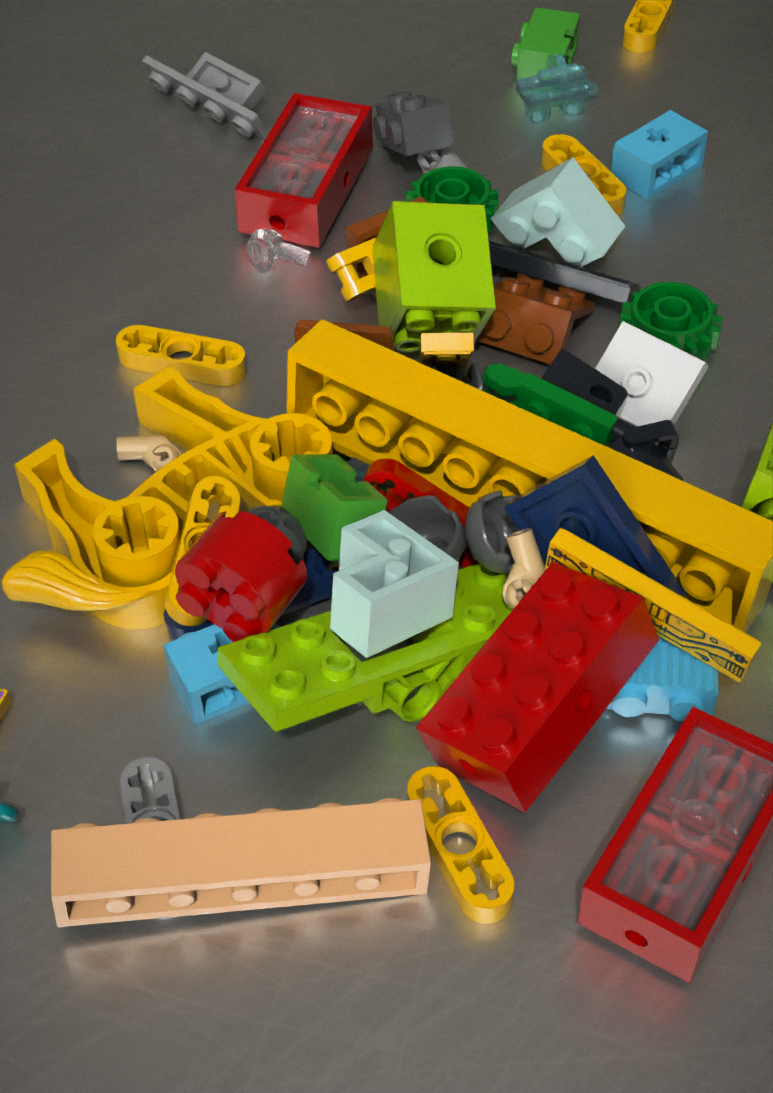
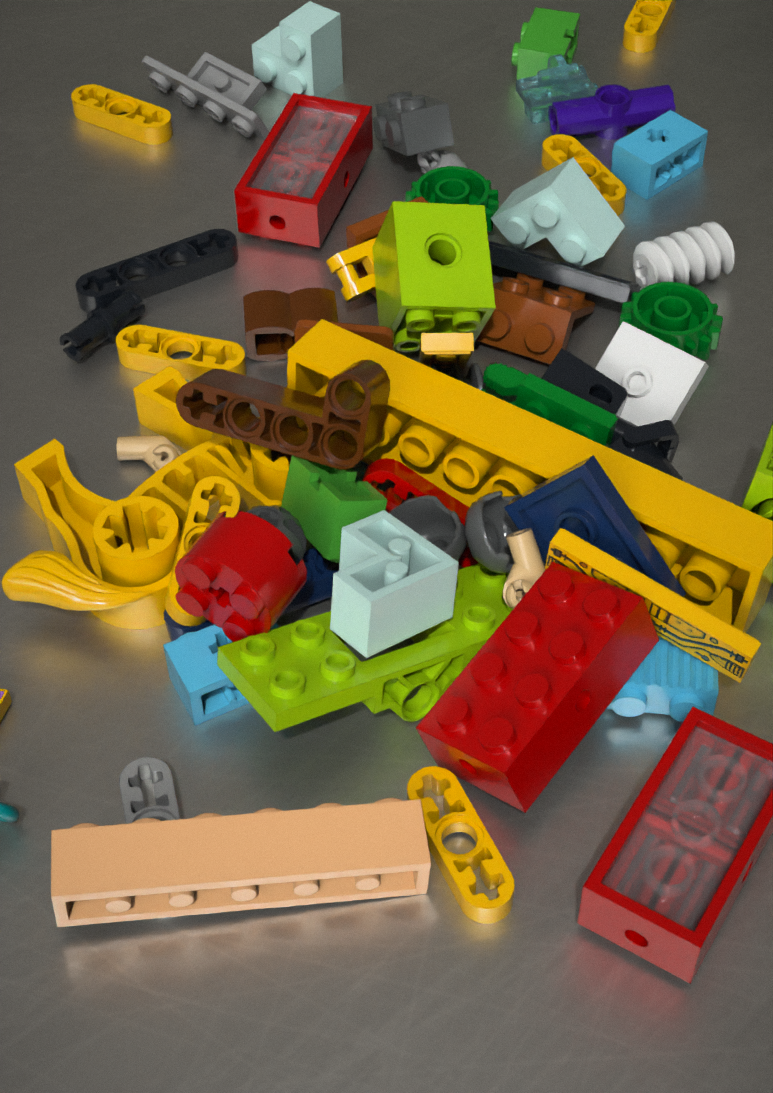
(102, 325): none -> black pin
(142, 122): none -> yellow beam
(216, 253): none -> black beam
(222, 402): none -> reddish brown beam
(267, 247): clear plate -> none
(273, 315): none -> reddish brown brick
(302, 52): none -> light aqua brick
(610, 111): none -> dark purple piece
(684, 256): none -> white piece

